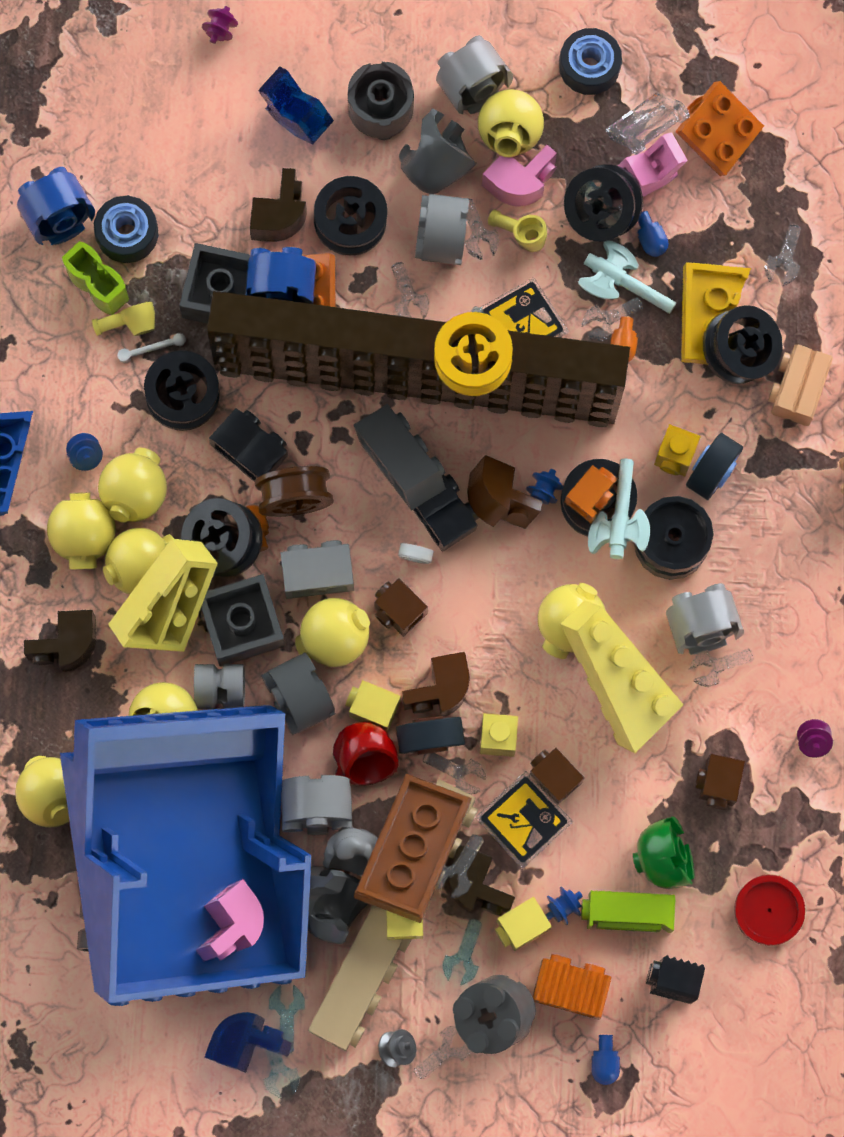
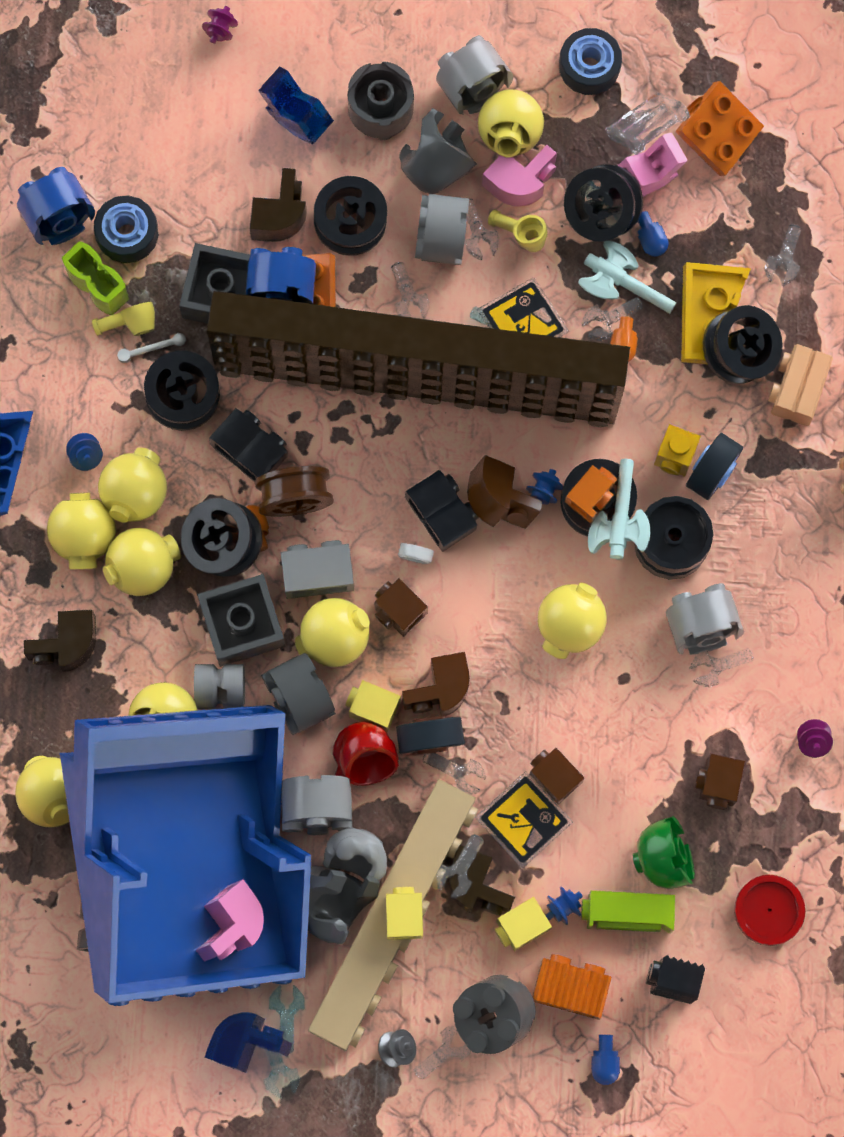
(166, 599): light yellow wedge -> none
(401, 456): dark grey brick -> none
(413, 848): dark orange tile -> none
(464, 953): clear light blue bar -> none
(497, 350): yellow wheel -> none
(498, 735): light yellow brick -> none
(626, 684): light yellow wedge -> none

